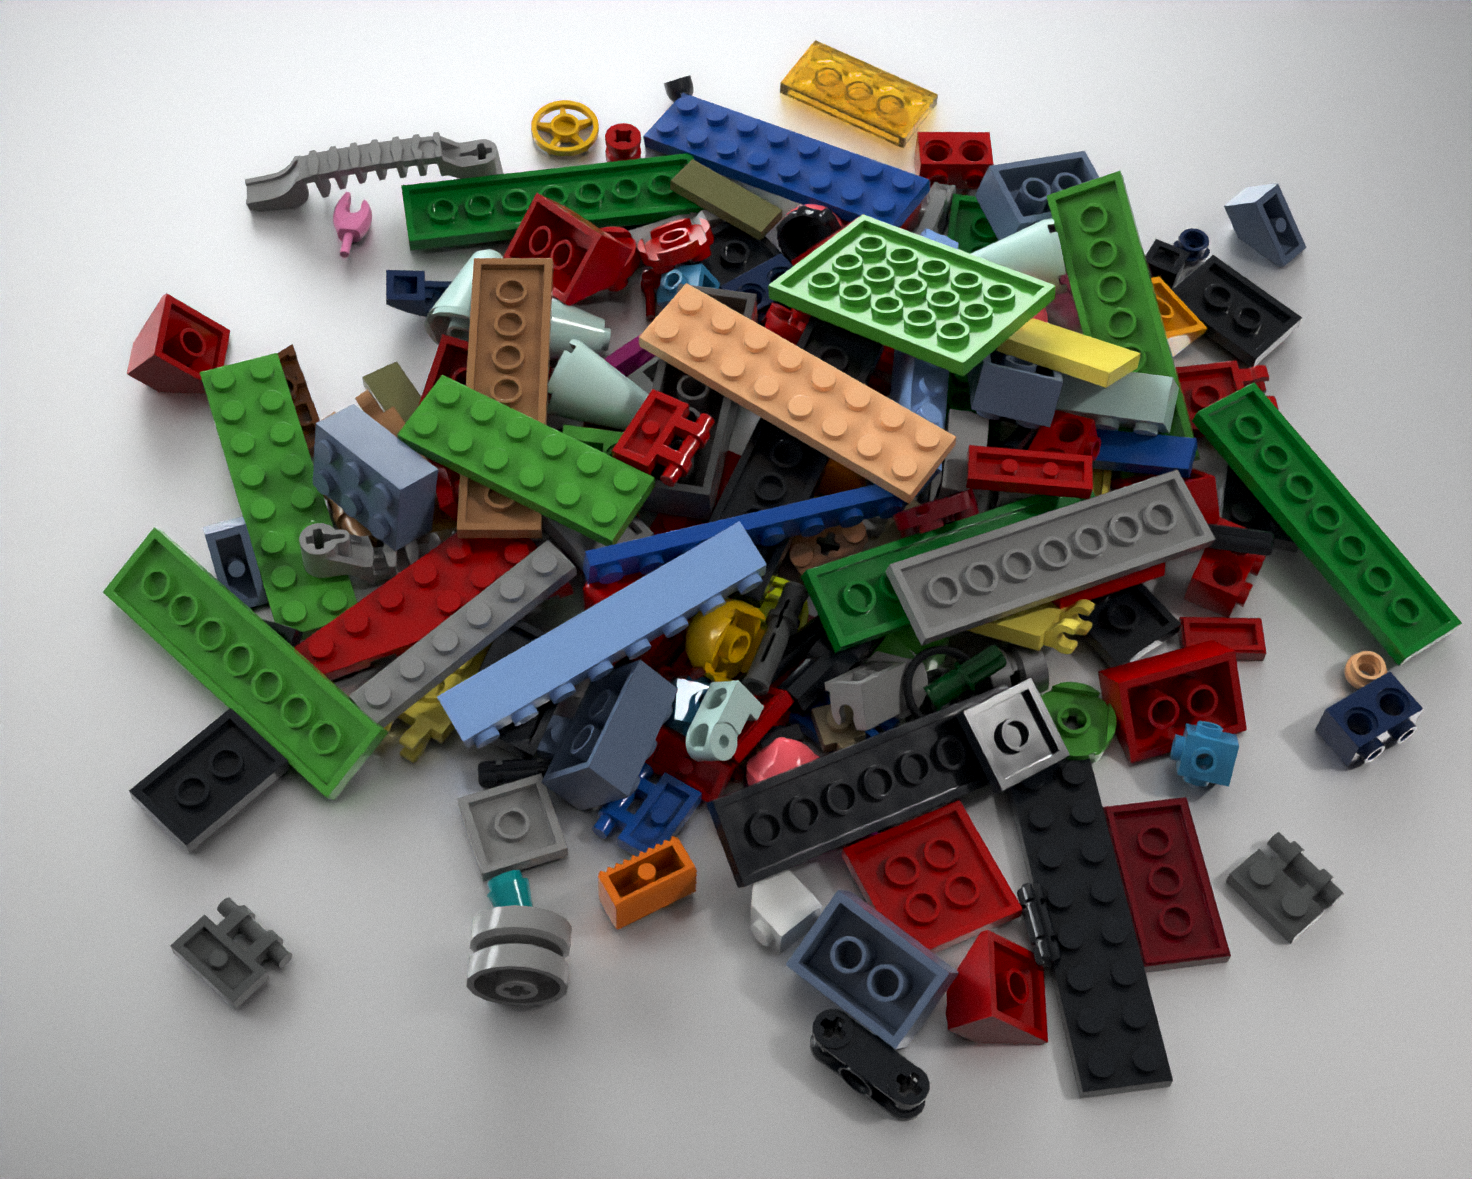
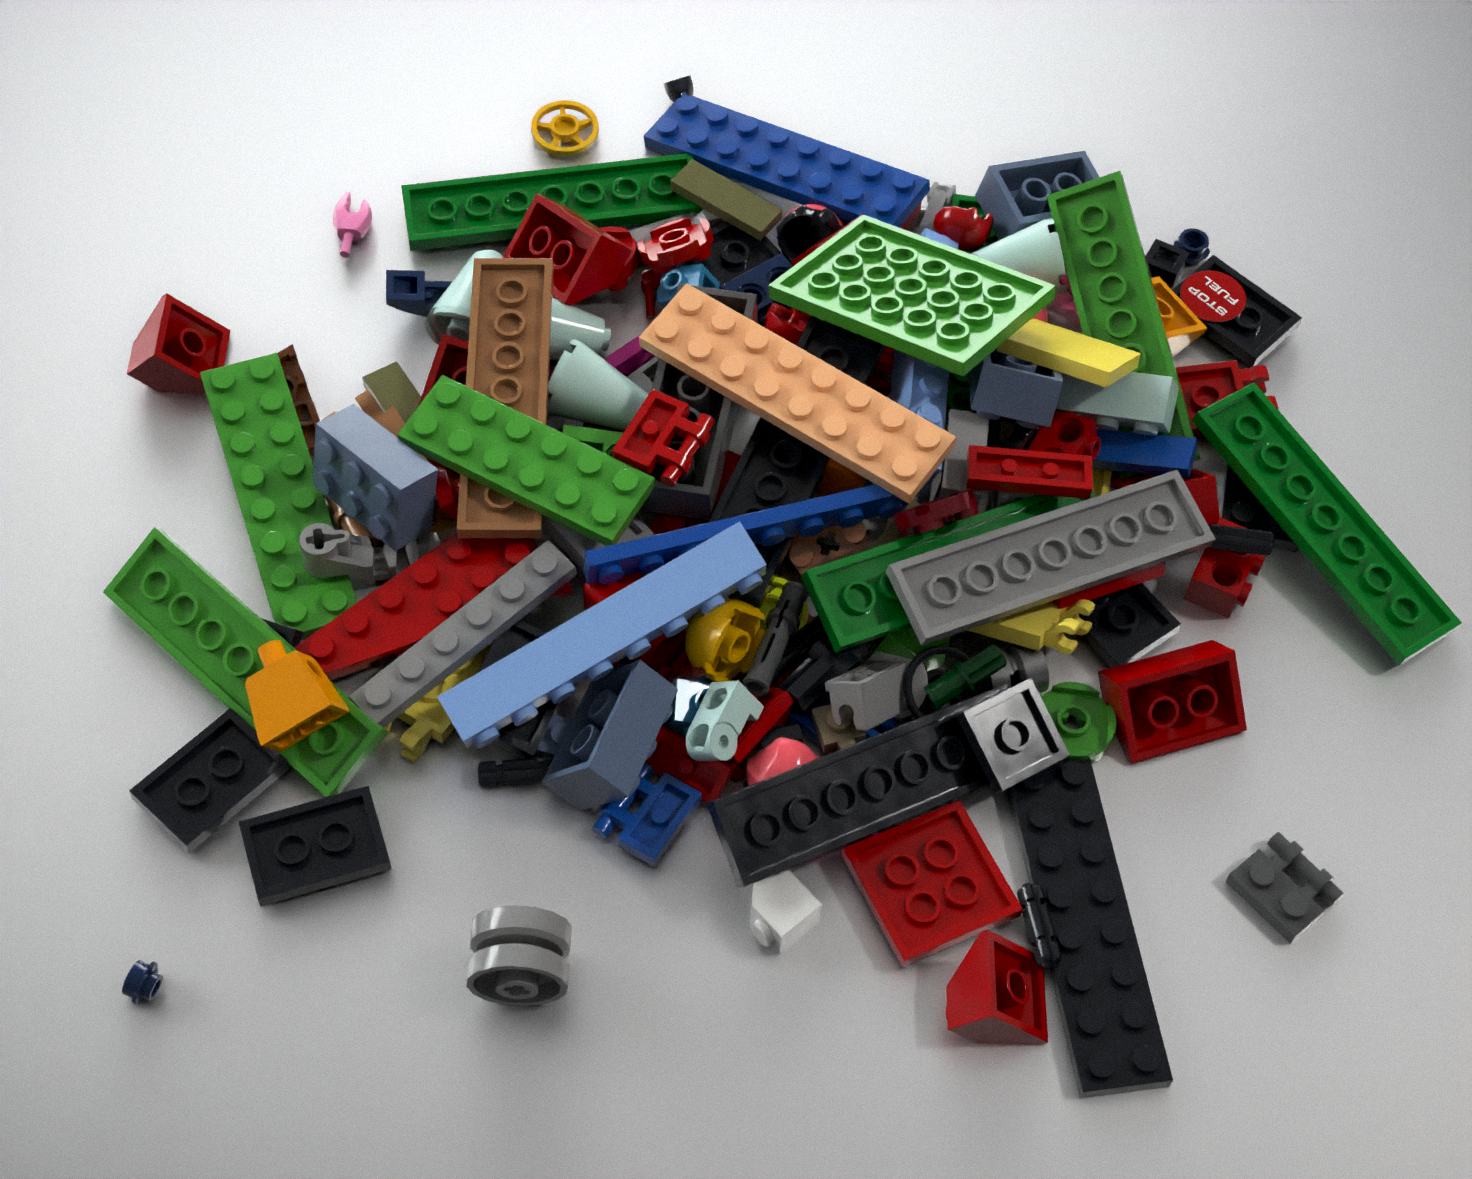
(142, 982): none -> dark blue plate
(221, 961): dark grey plate -> none
(235, 560): sand blue slope -> none
(290, 189): light grey piece -> none
(290, 697): none -> light orange torso
(314, 845): none -> black plate
(509, 890): teal cone -> none
(512, 827): light grey plate -> none
(622, 142): red wheel -> none
(646, 882): orange brick -> none
(859, 93): clear yellow plate -> none
(869, 1064): black piece -> none
(872, 969): sand blue brick -> none
(953, 157): red brick -> none
(963, 226): none -> red hair
(1166, 885): dark red tile -> none
(1205, 754): dark azure brick -> none
(1213, 296): none -> red sticker
(1238, 634): red tile -> none
(1266, 223): sand blue slope -> none
(1364, 661): light nougat plate -> none
(1365, 714): dark blue brick -> none

